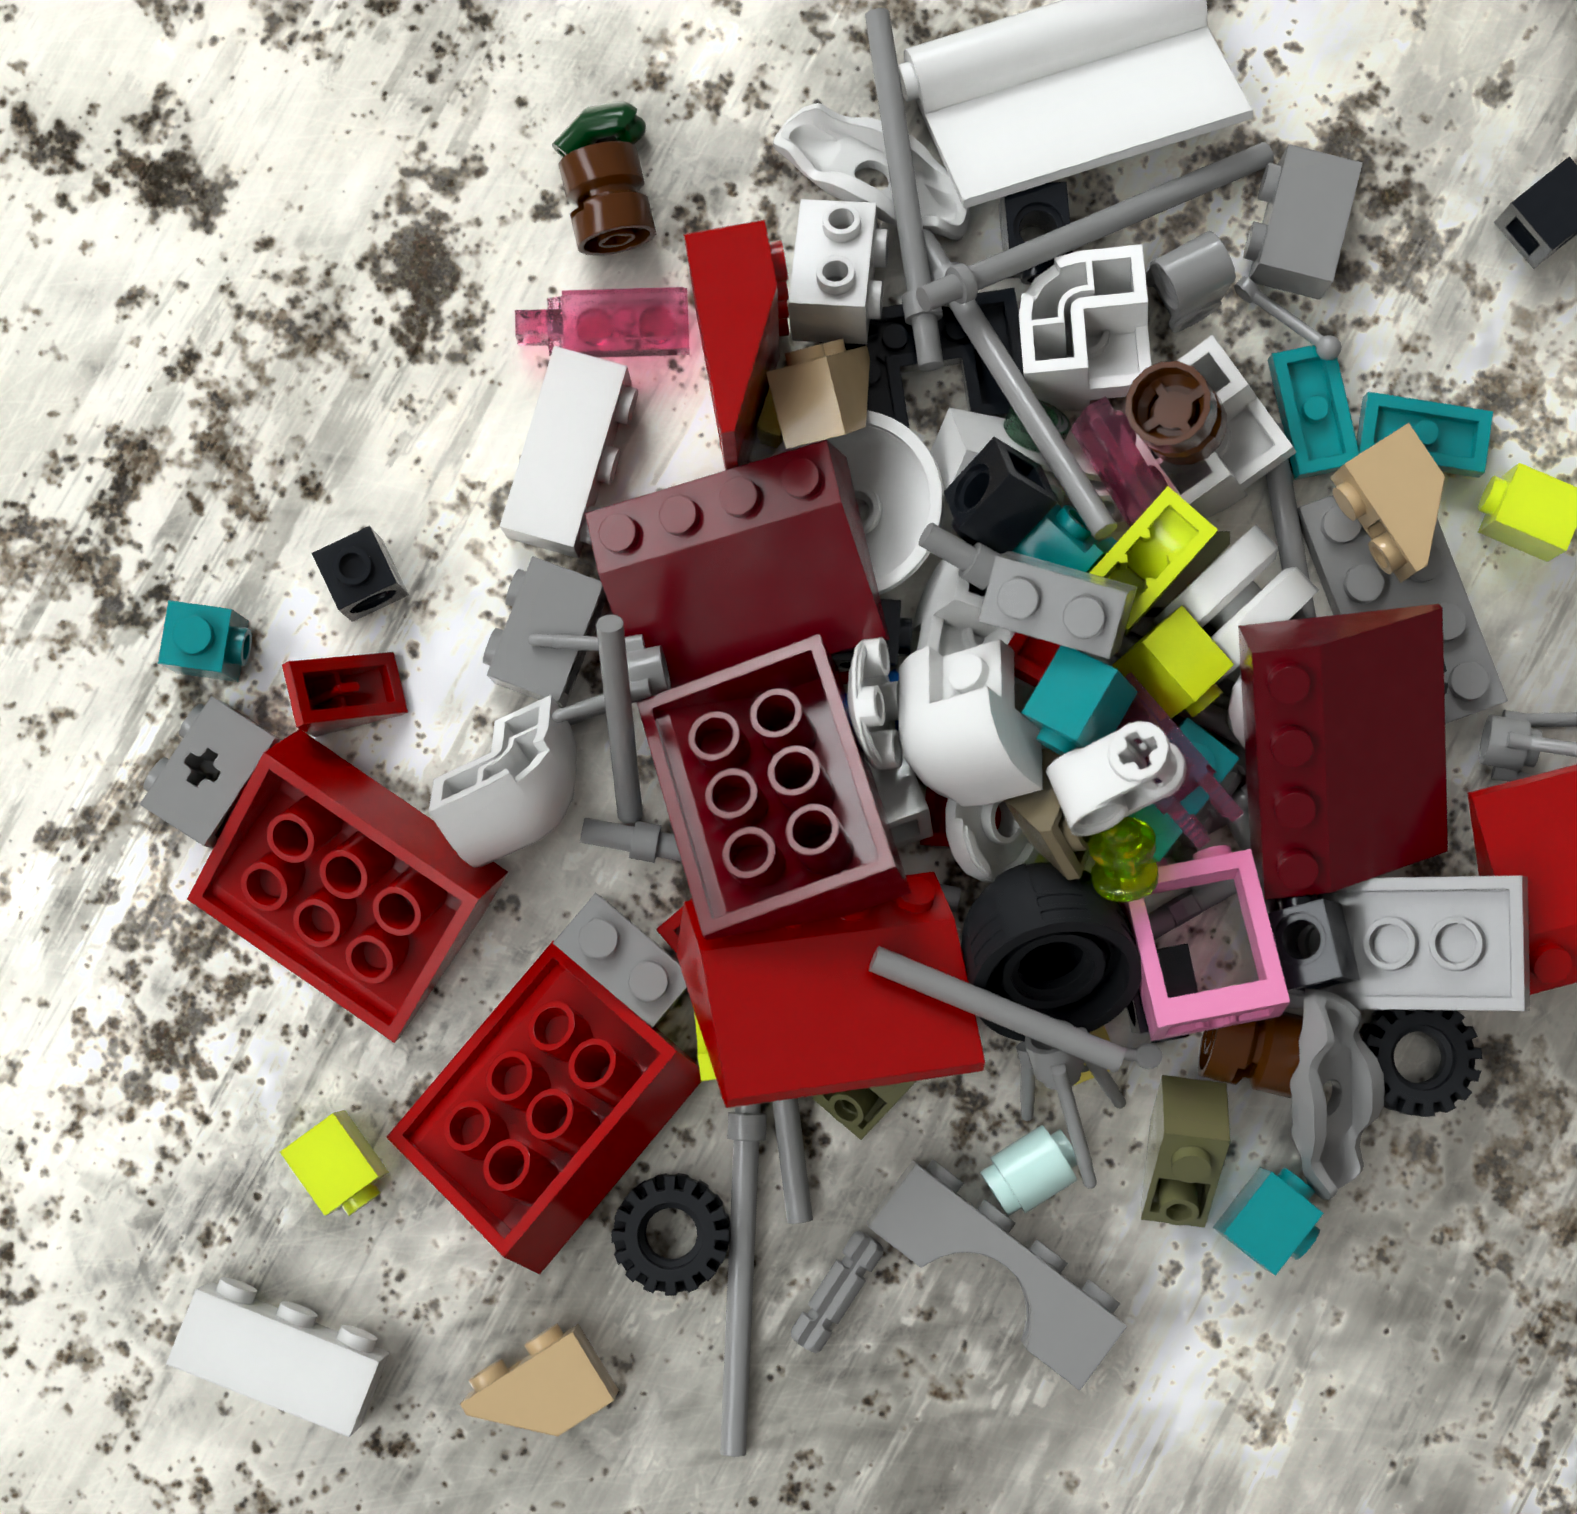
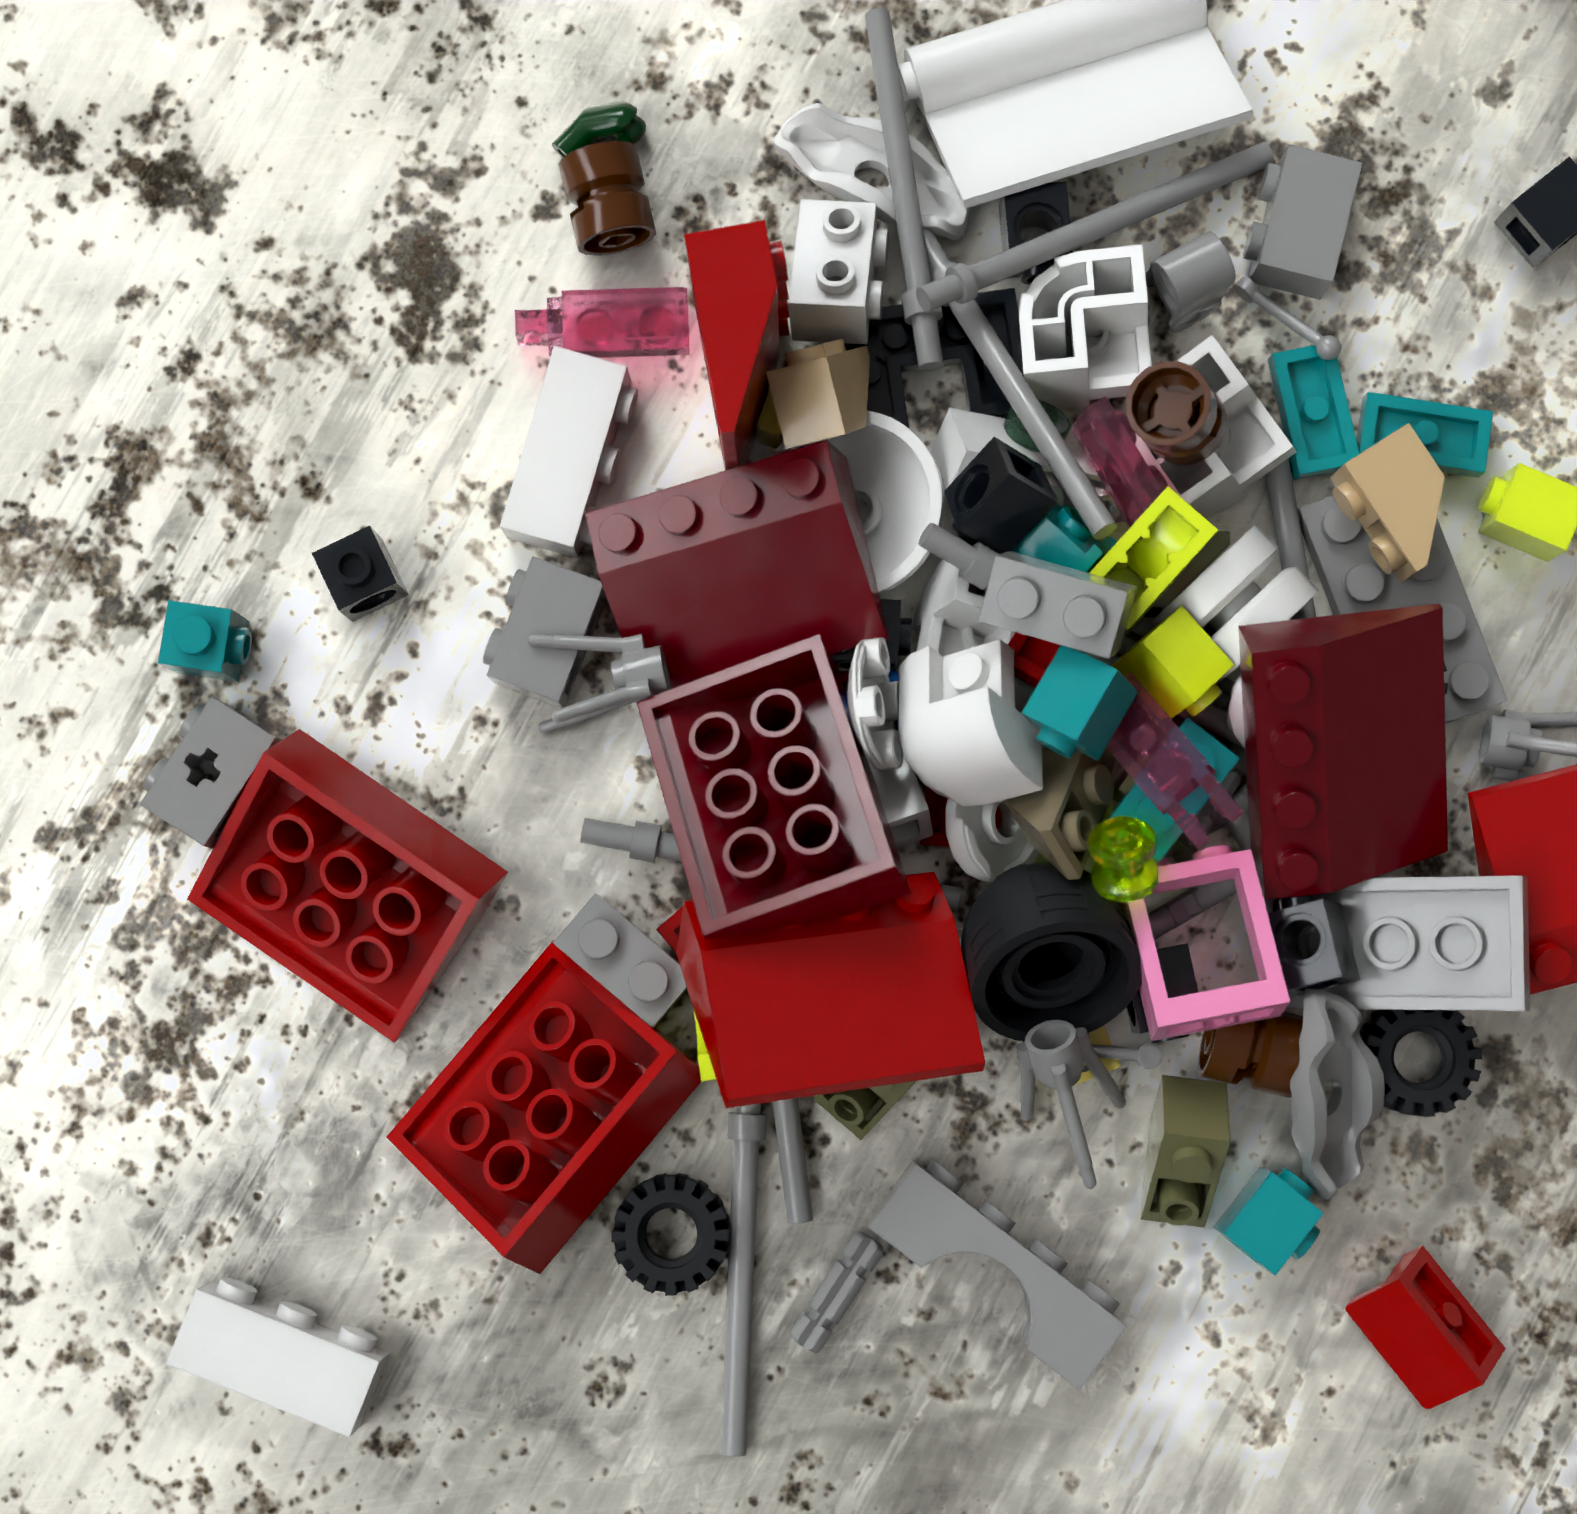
(336, 1164): neon yellow brick -> none
(344, 691): red slope -> none
(513, 791): white brick -> none
(547, 1389): tan slope -> none
(619, 717): light grey bar -> none
(997, 1009): light grey bar -> none
(1031, 1170): light aqua brick -> none
(1112, 779): white piece -> none
(1427, 1330): none -> red panel

